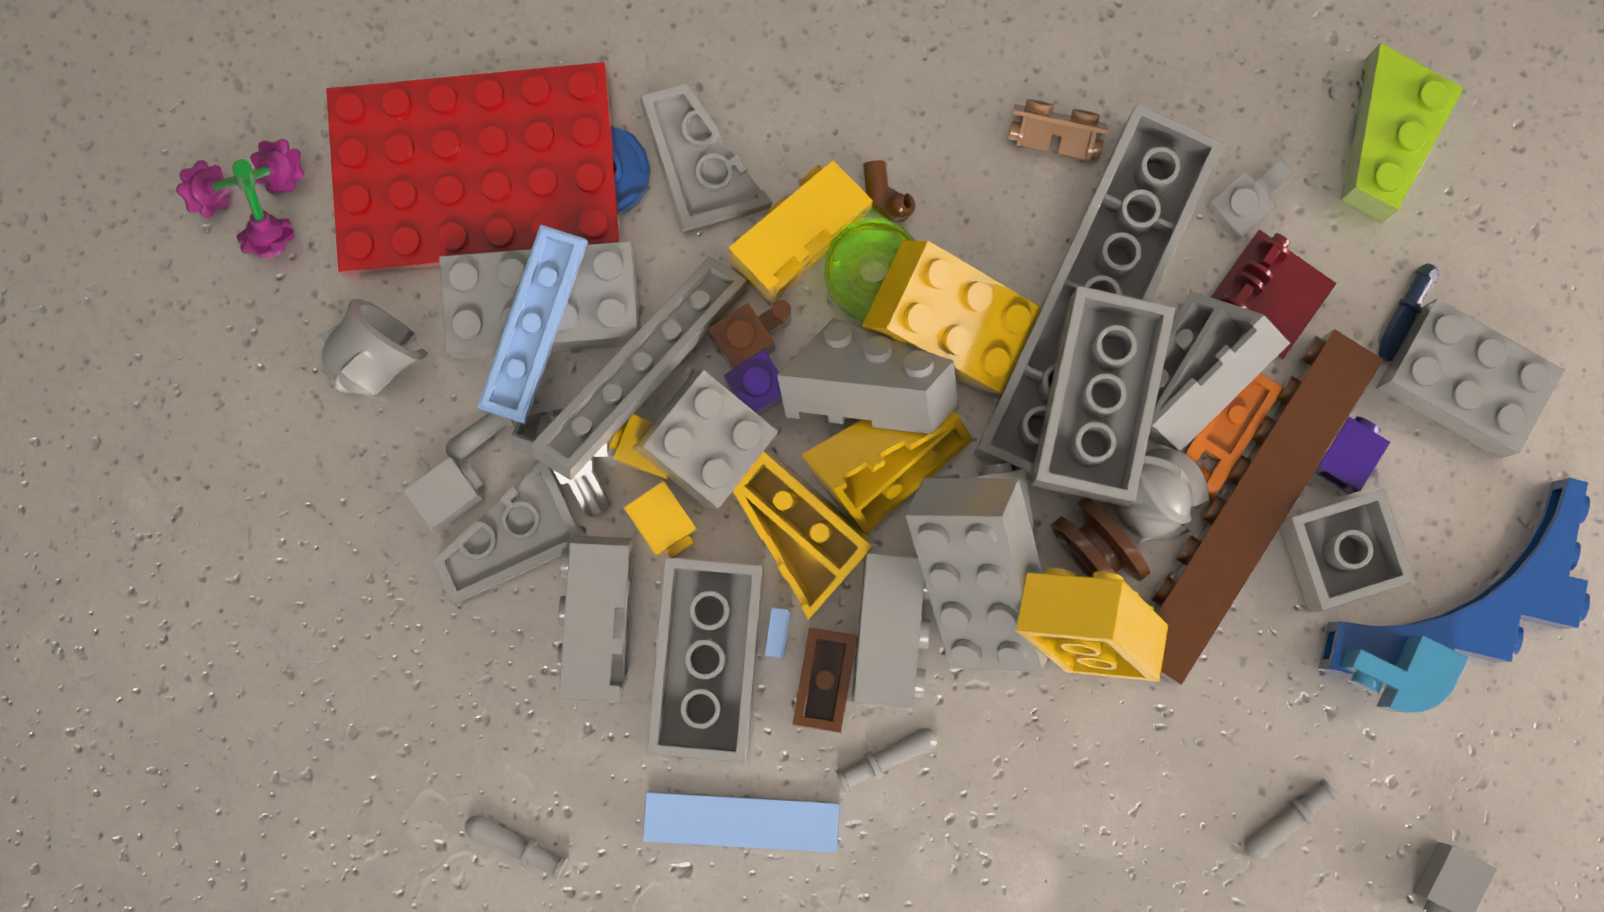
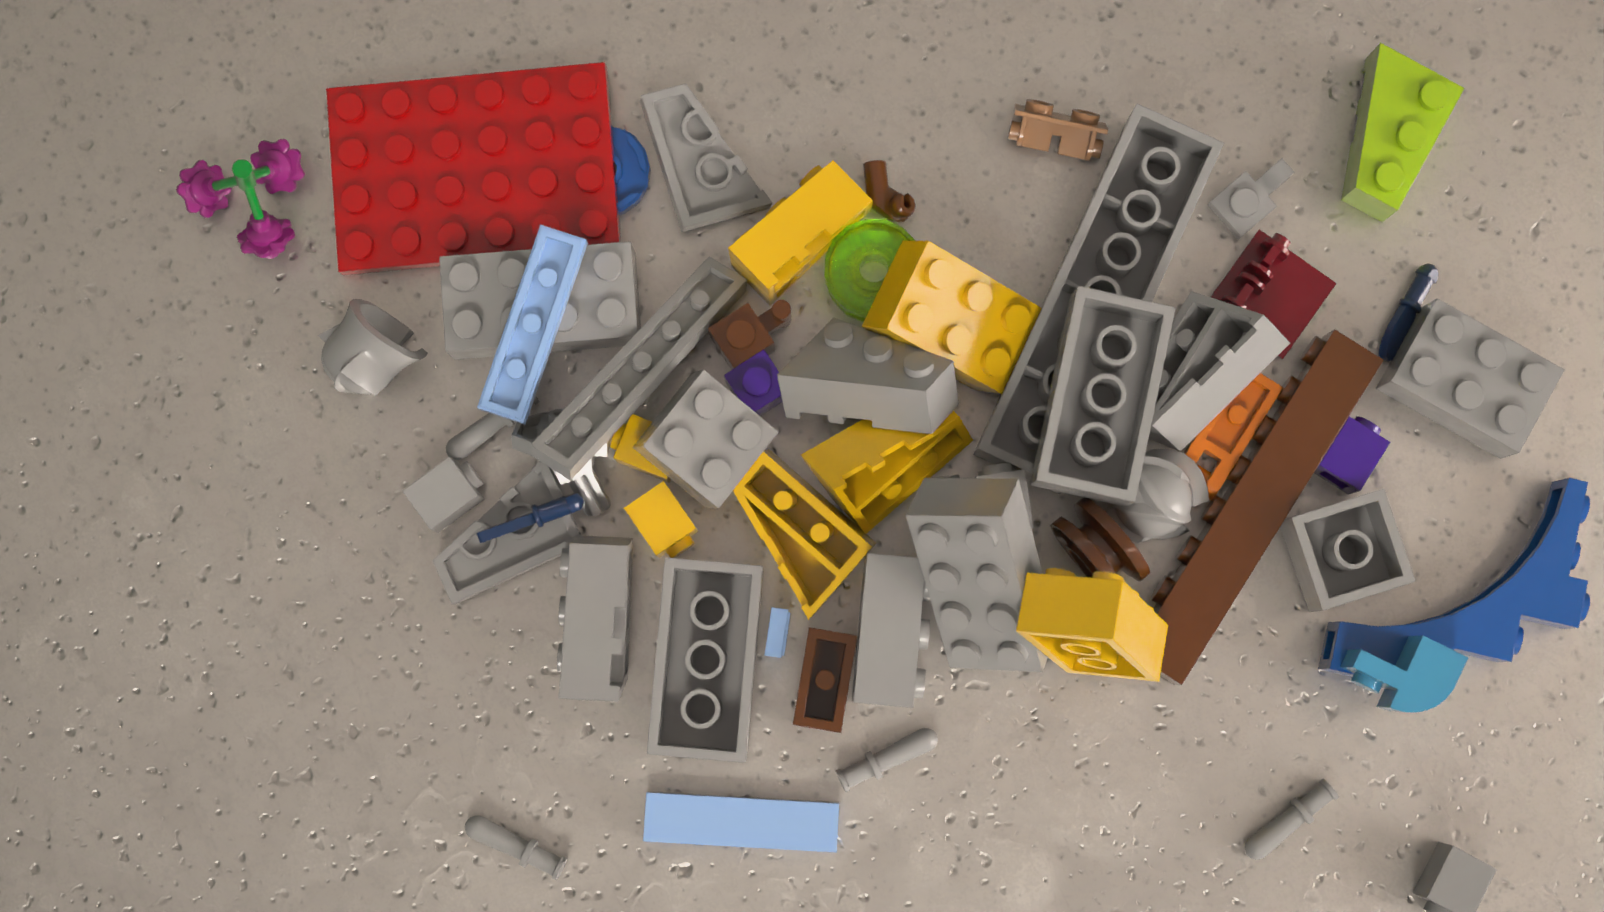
(540, 514): none -> dark blue piece

